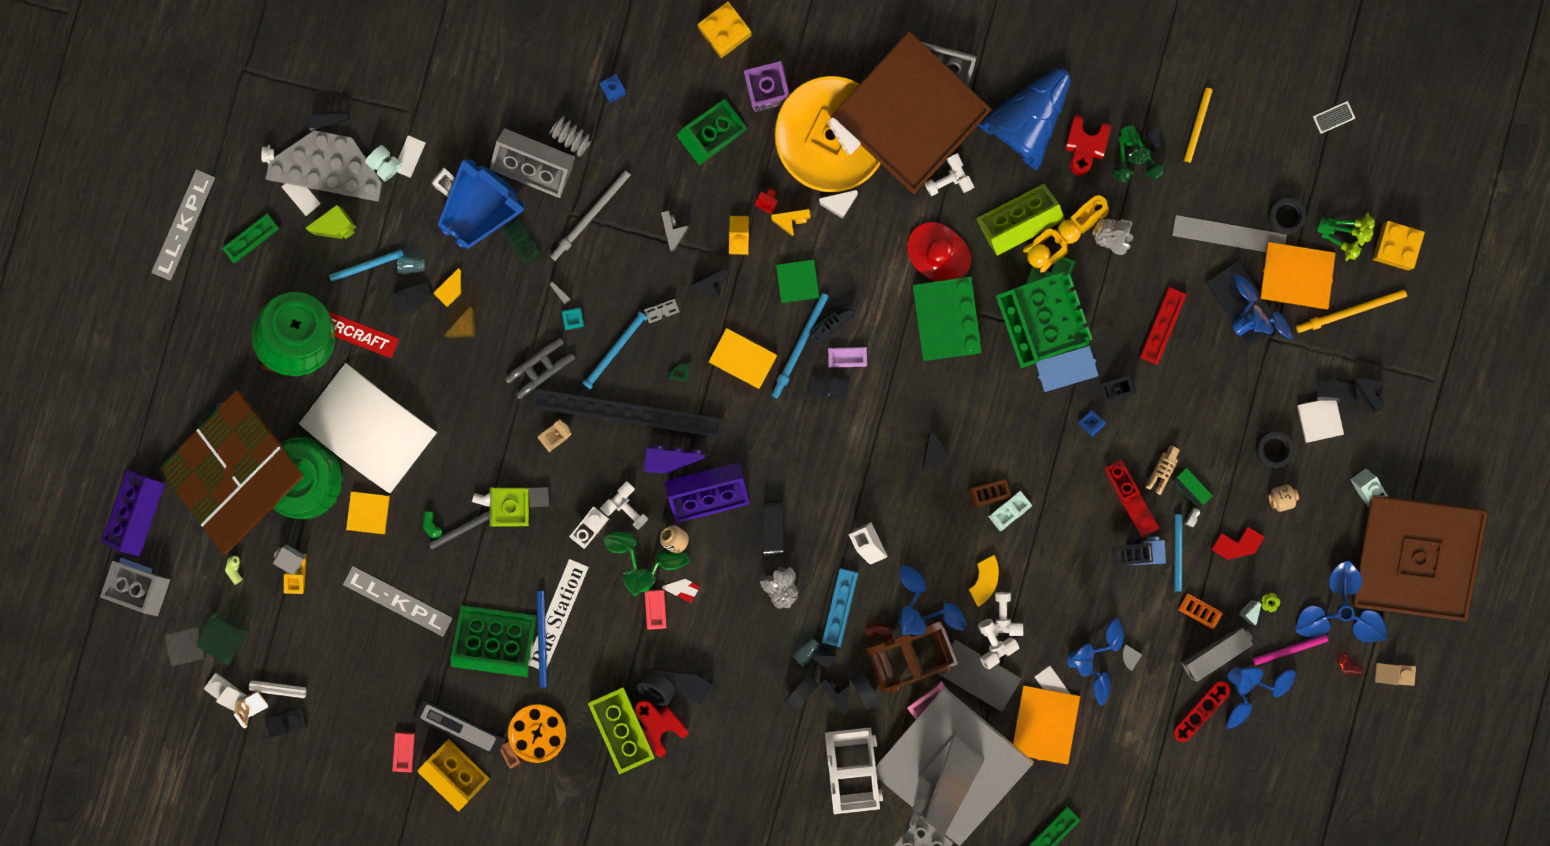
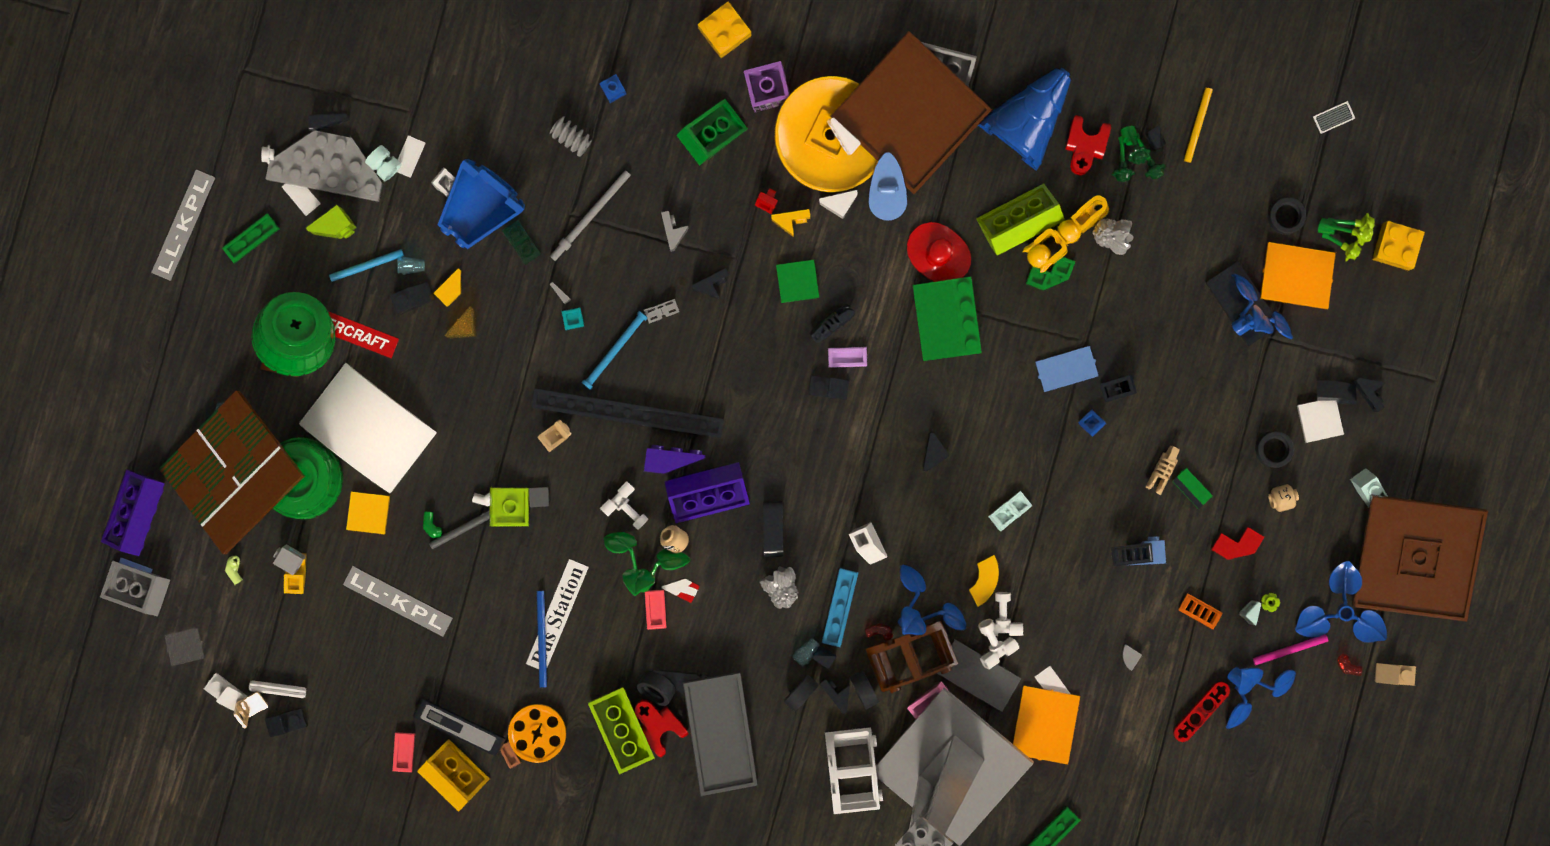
(221, 638): clear green slope -> none
(493, 641): green slope -> none
(531, 163): light grey slope -> none
(551, 368): dark grey piece -> none
(589, 527): white slope -> none
(680, 372): dark green tile -> none
(720, 733): none -> dark grey tile
(739, 235): yellow slope -> none
(742, 358): yellow tile -> none
(783, 378): dark azure bar -> none
(887, 189): none -> medium blue shield
(956, 175): white bar -> none
(974, 497): reddish brown slope -> none
(1044, 318): green slope -> none
(1084, 660): blue plant -> none
(1131, 498): red slope -> none
(1163, 325): red tile -> none
(1178, 554): dark azure bar -> none
(1192, 518): white tile -> none
(1217, 654): light grey slope -> none
(1225, 234): light grey sticker -> none
(1316, 322): yellow bar -> none

